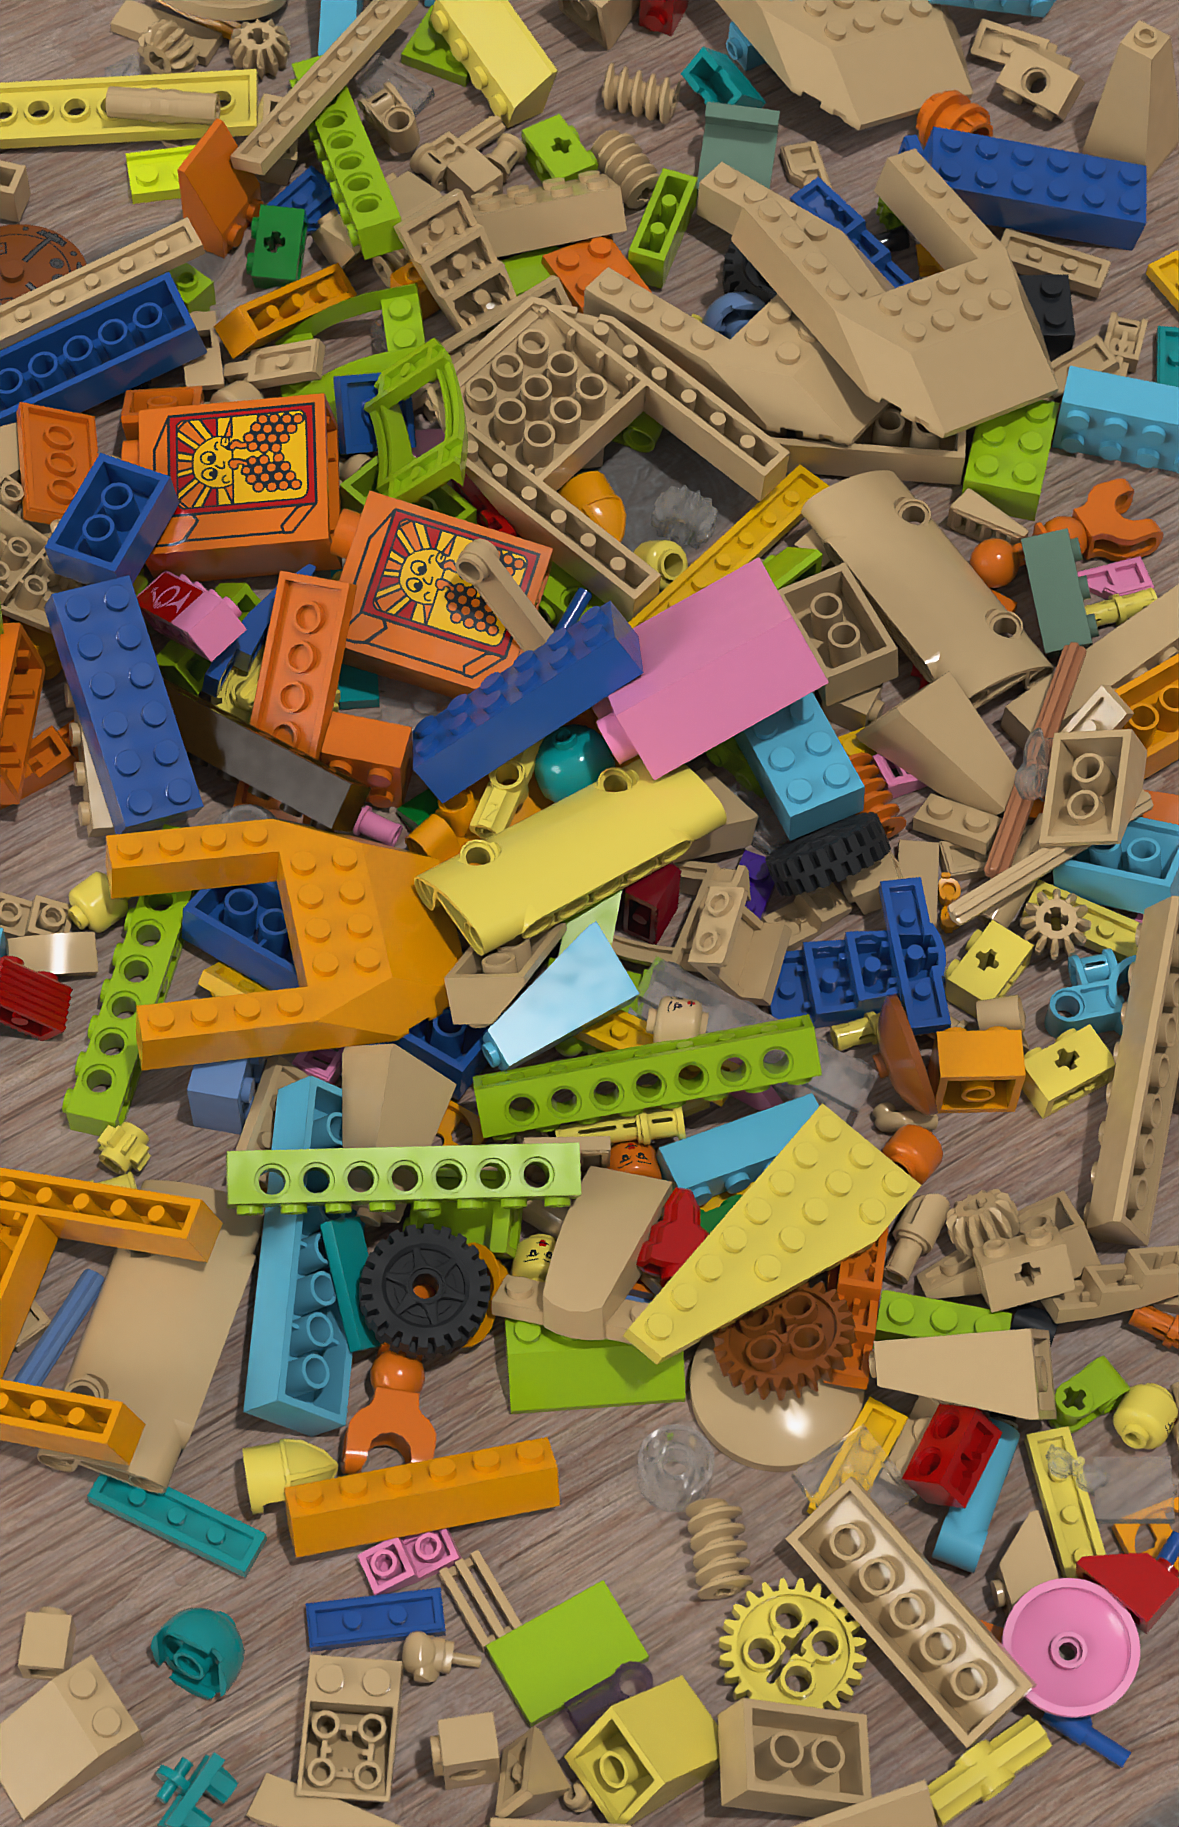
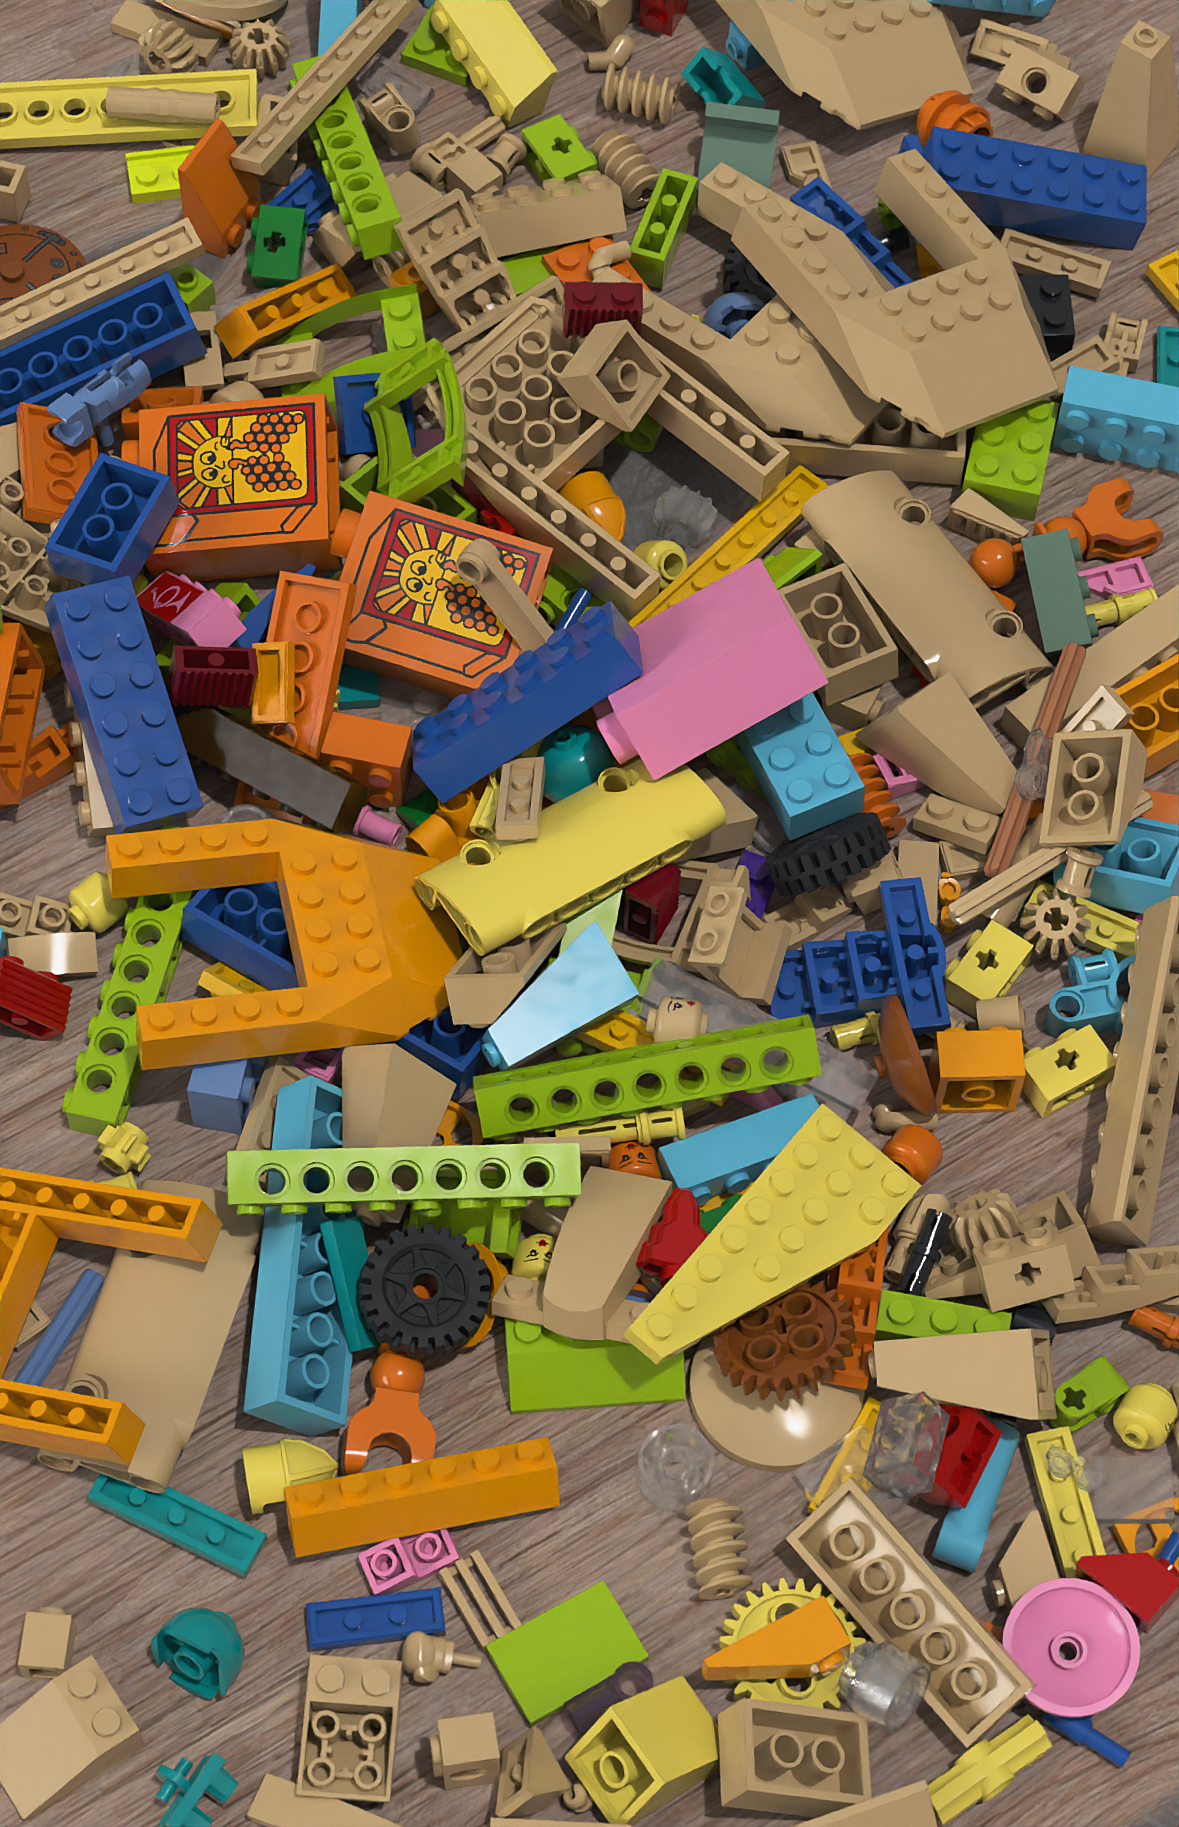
(99, 400): none -> medium blue piece
(213, 676): none -> dark red brick
(275, 683): none -> light orange tile
(520, 799): none -> tan plate
(600, 302): none -> dark red brick
(608, 255): none -> tan arm
(614, 375): none -> tan slope
(616, 53): none -> tan arm
(787, 1648): none -> light orange slope
(884, 1684): none -> clear piece
(906, 1445): none -> clear brick
(924, 1253): none -> black pin
(1079, 871): none -> tan bush

